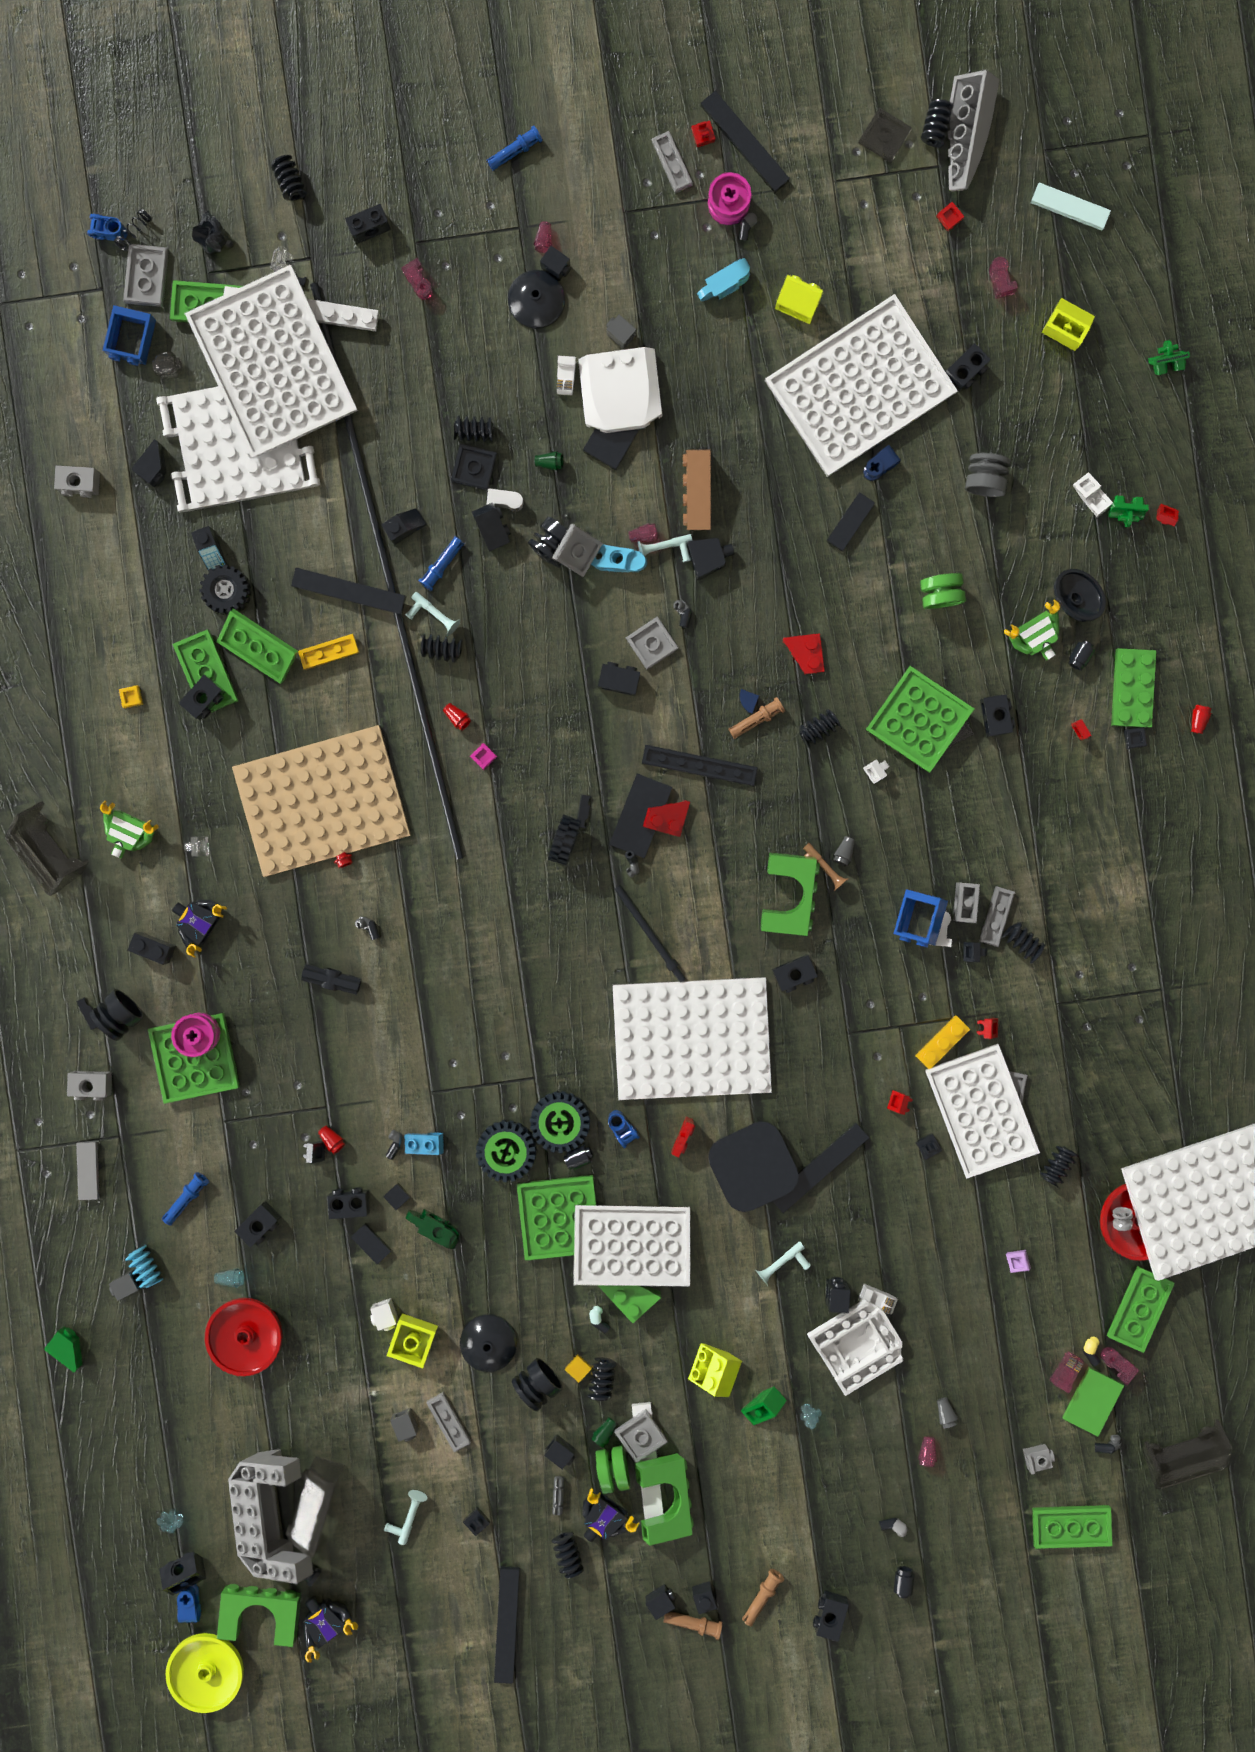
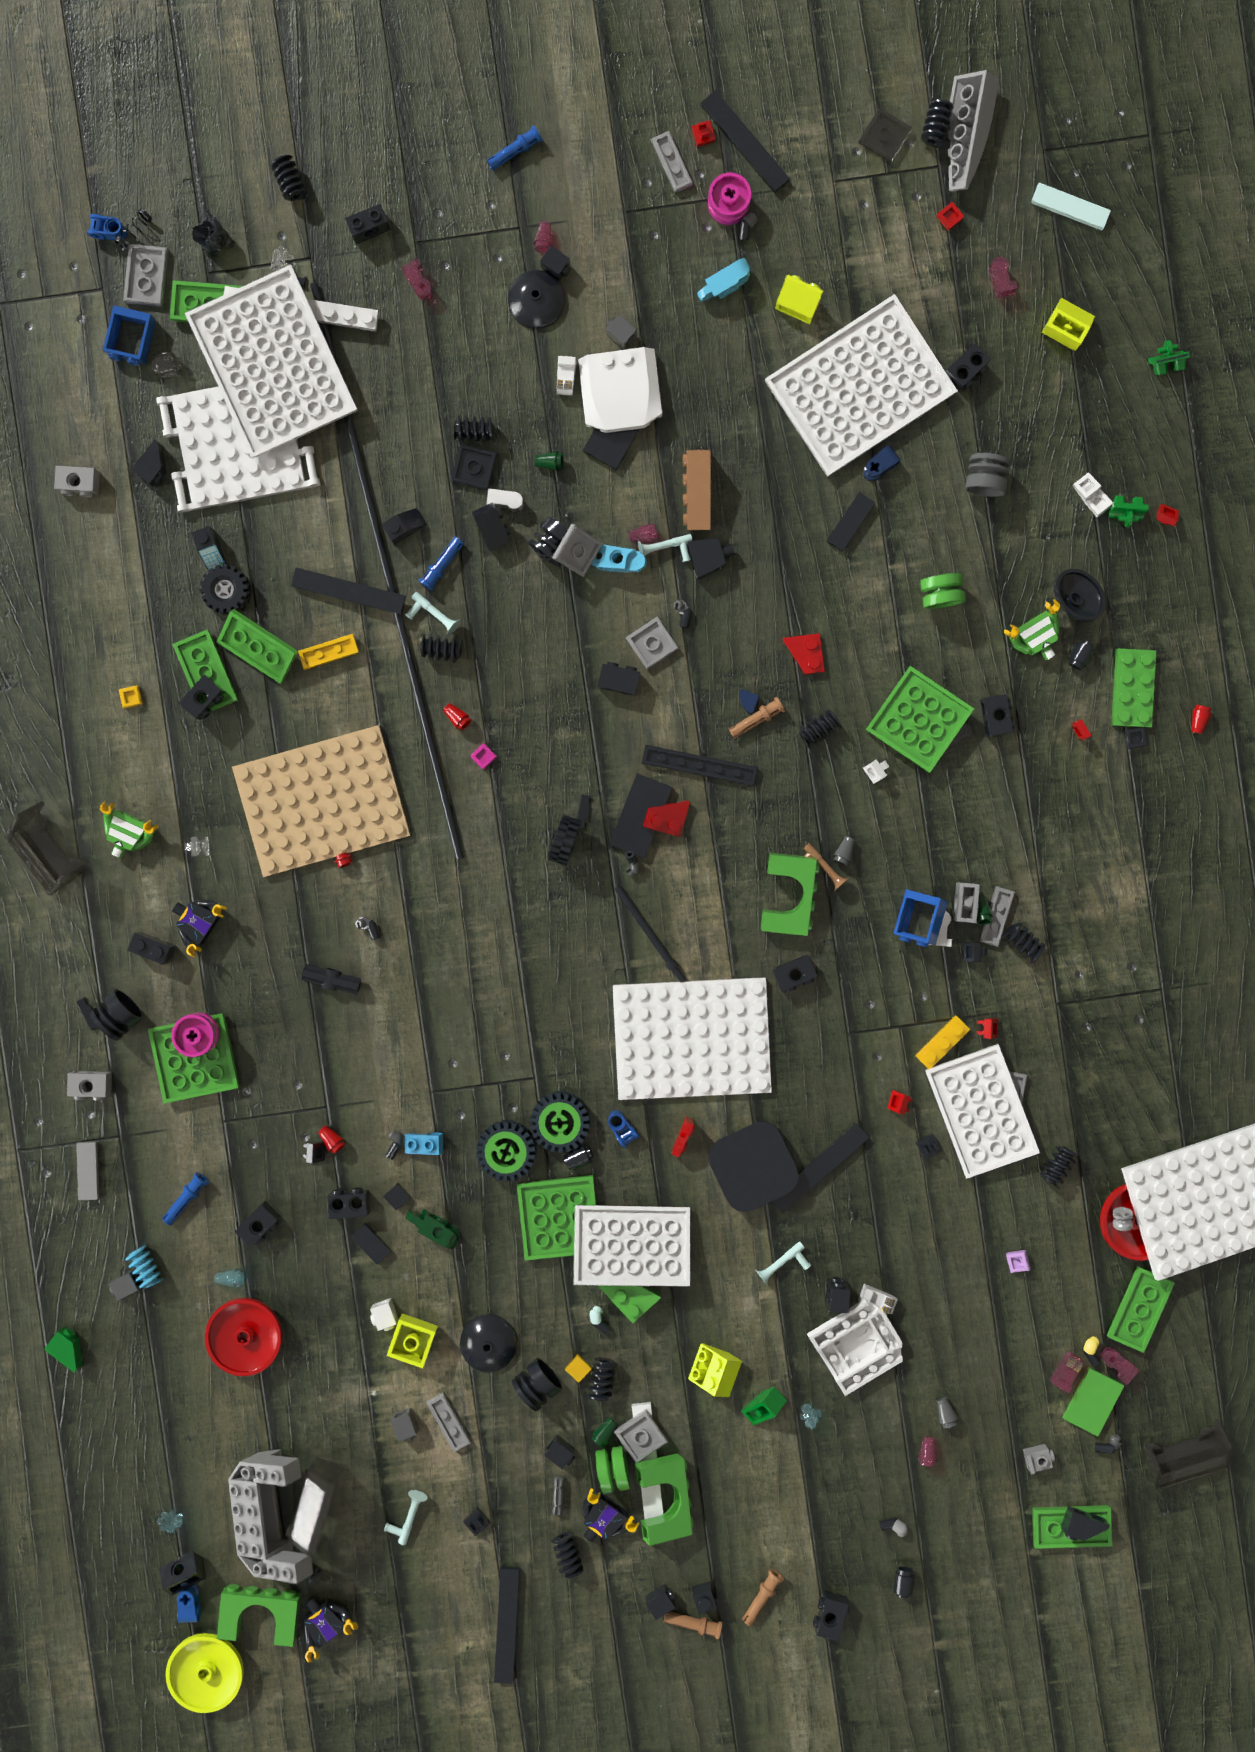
(984, 913): none -> dark green cone
(1082, 1524): none -> black slope

